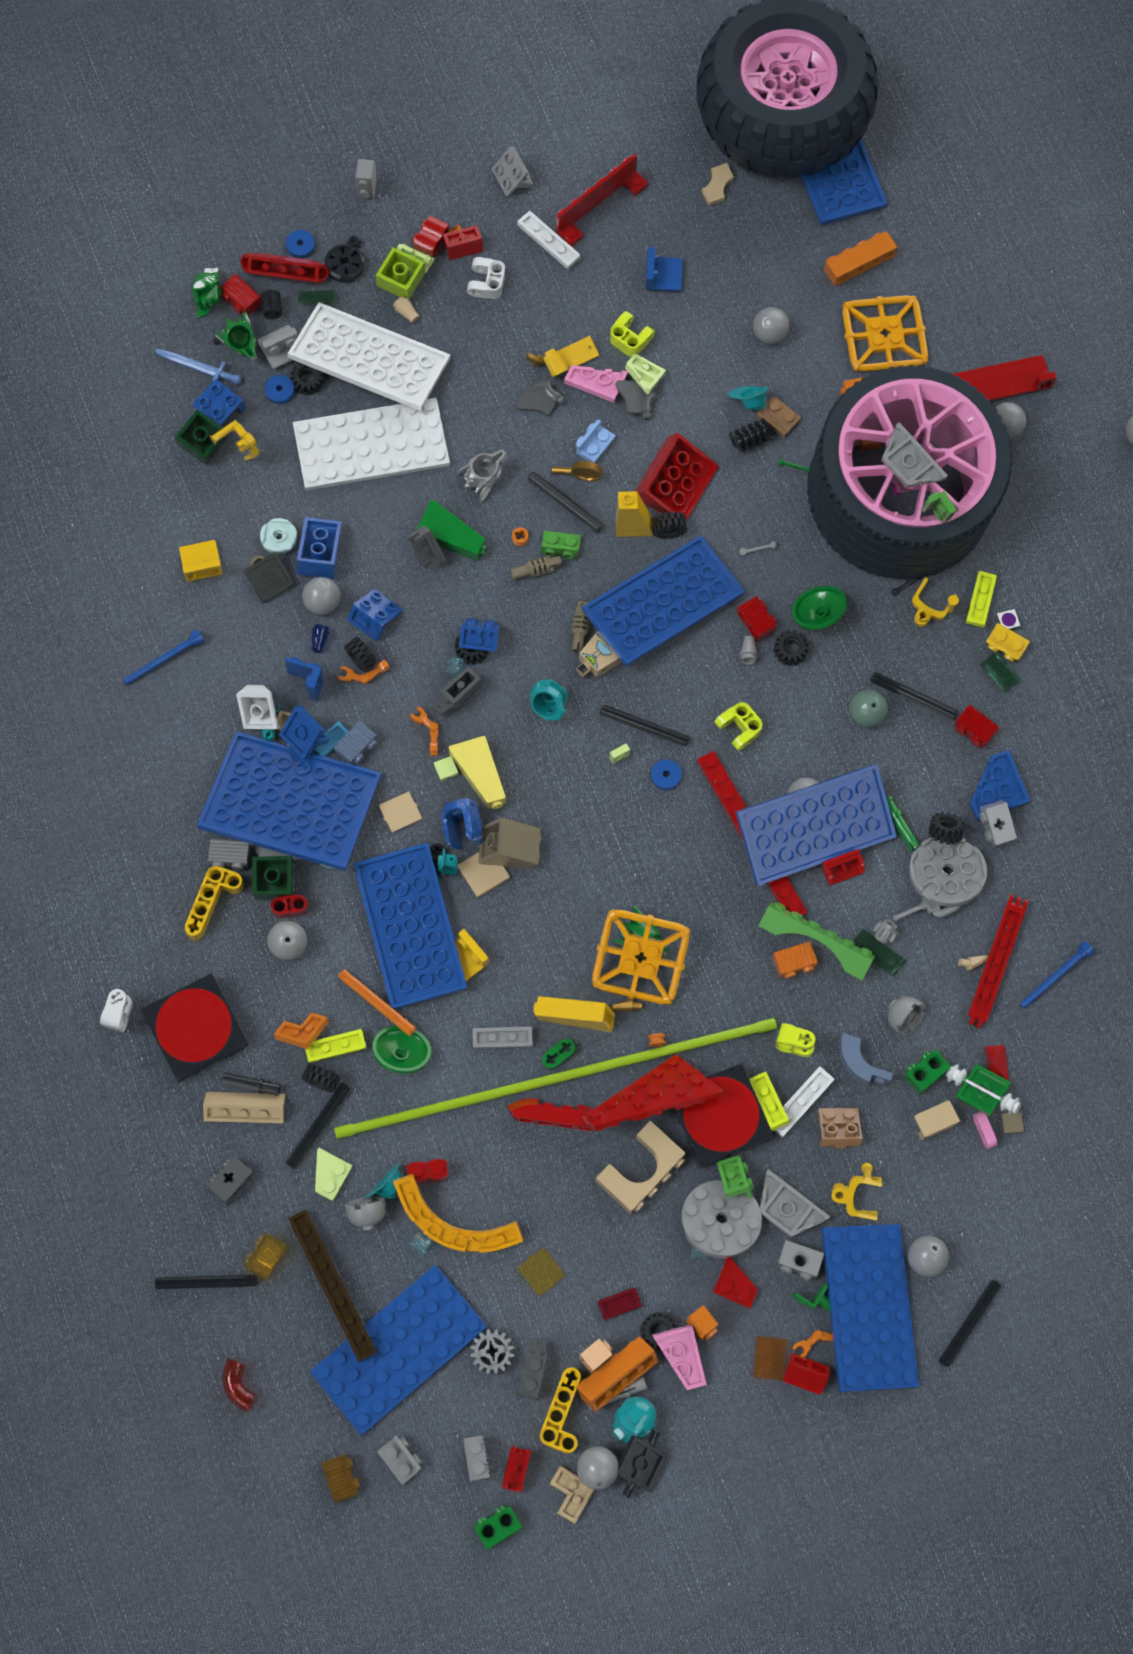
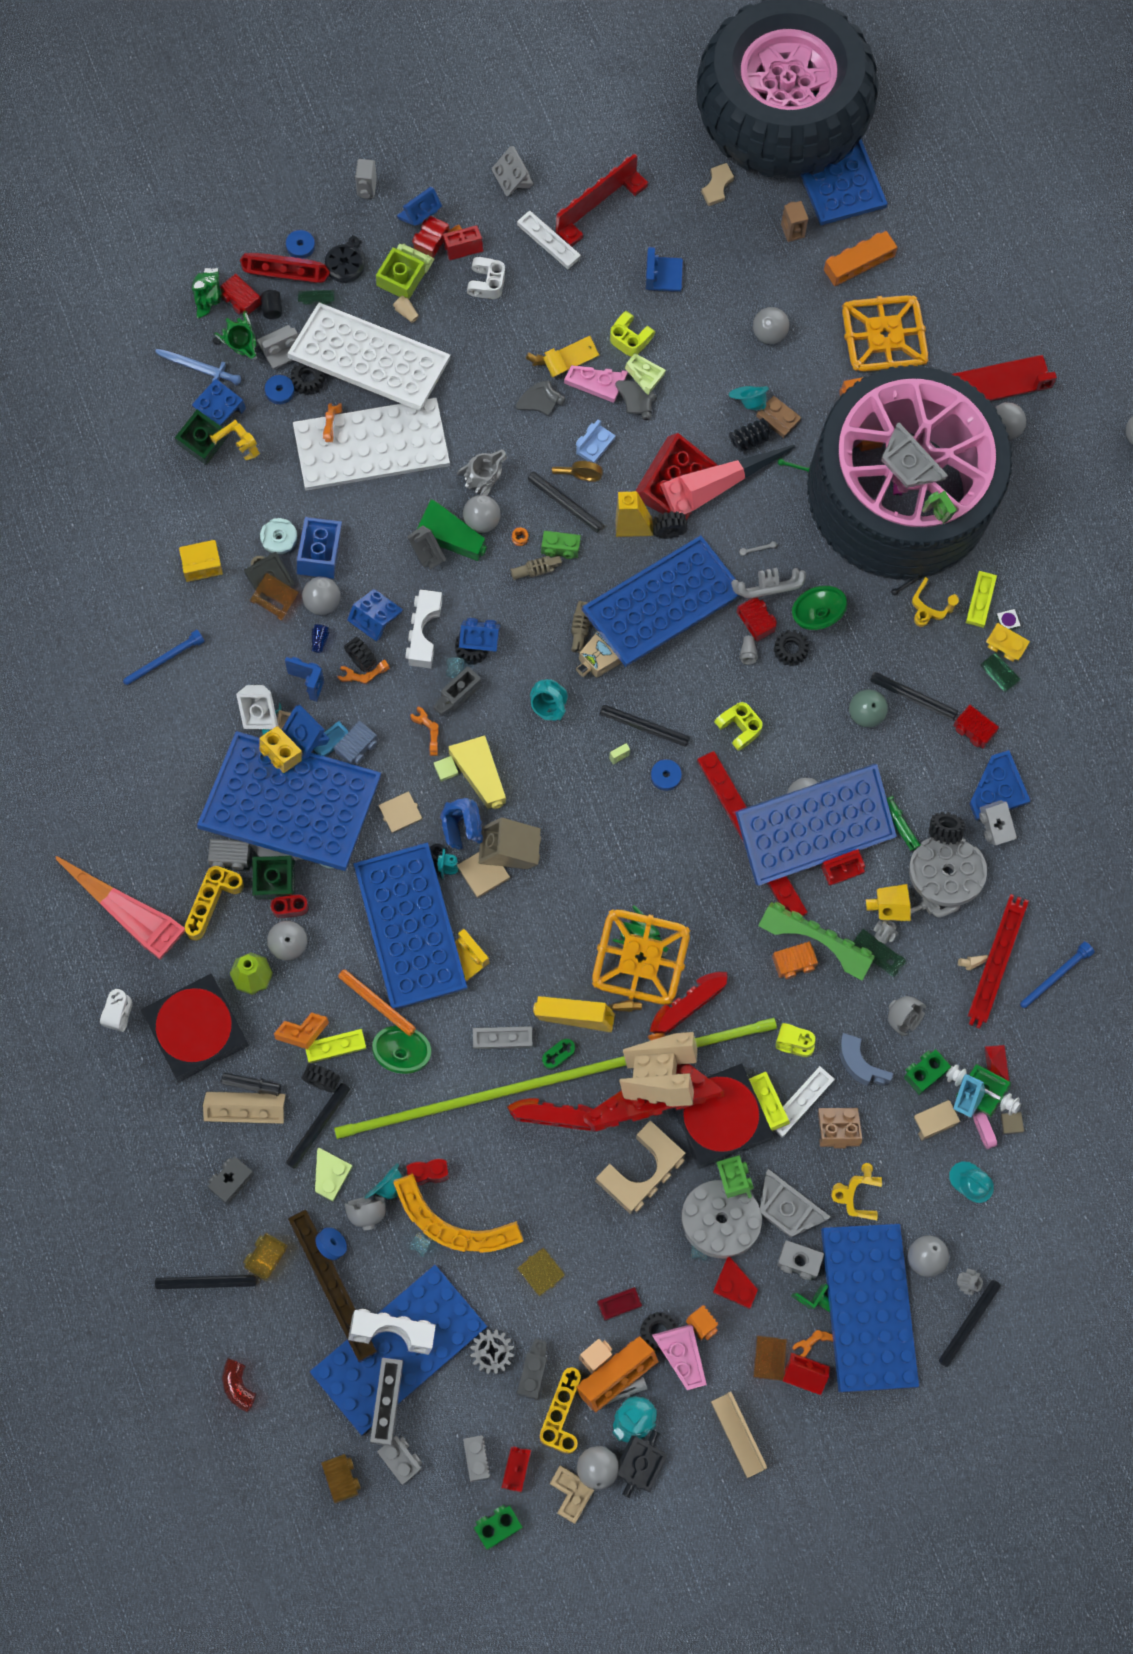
(148, 926): none -> coral plate
(251, 973): none -> lime cone
(277, 591): none -> clear orange plate
(283, 747): none -> yellow brick
(328, 430): none -> orange piece
(331, 1243): none -> blue piece
(386, 1402): none -> light grey brick
(416, 1334): none -> white arch
(420, 207): none -> blue bracket
(428, 607): none -> white arch
(481, 513): none -> light grey piece
(656, 1068): none -> tan wedge
(670, 1017): none -> red brick
(697, 488): none -> coral plate
(739, 1435): none -> tan panel
(770, 584): none -> light grey piece
(794, 221): none -> medium nougat brick
(891, 903): none -> yellow torso
(969, 1095): none -> medium azure slope
(969, 1281): none -> light grey gear
(971, 1182): none -> teal piece

